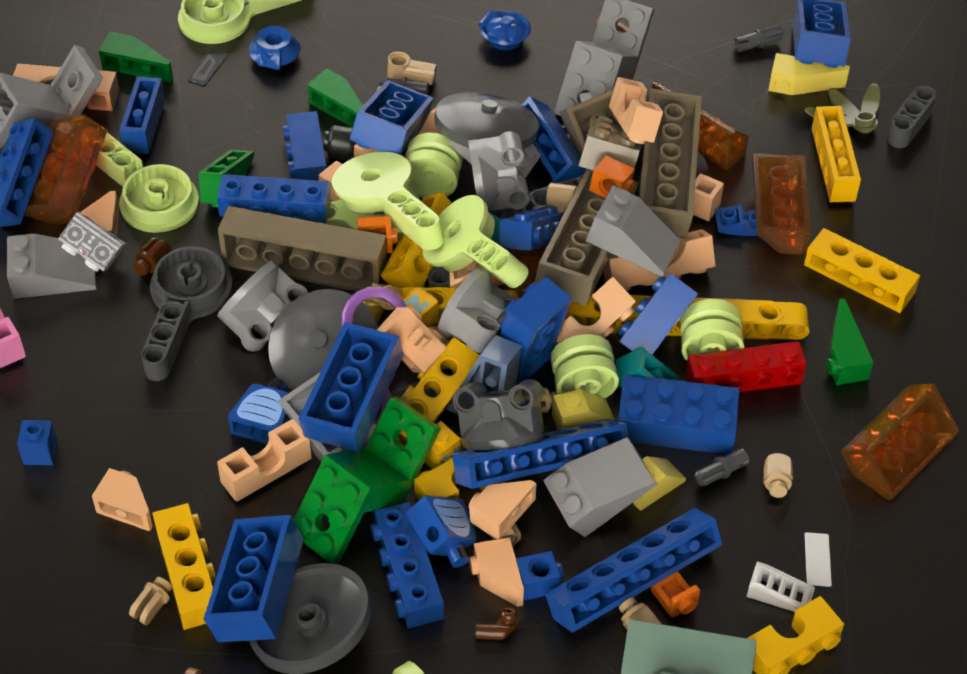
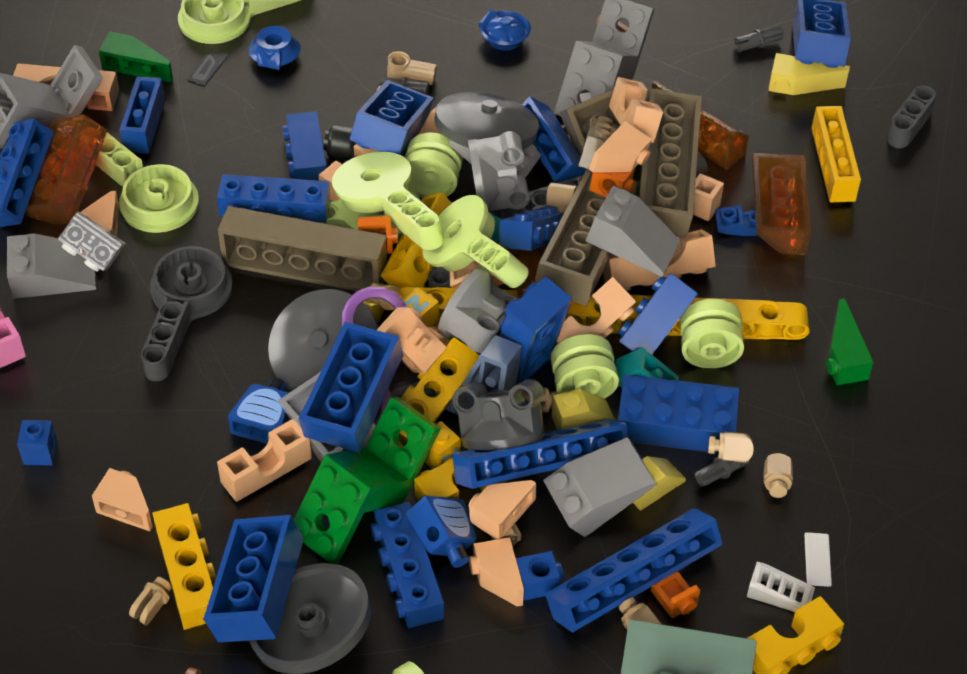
(150, 255): reddish brown arm -> none
(231, 163): green slope -> none
(259, 304): light grey piece -> none
(334, 96): green slope -> none
(501, 628): reddish brown arm -> none
(622, 151): none -> light nougat slope
(732, 446): none -> tan arm
(749, 367): red brick -> none
(862, 121): olive plant -> none
(862, 270): yellow brick -> none
(901, 440): clear orange slope -> none

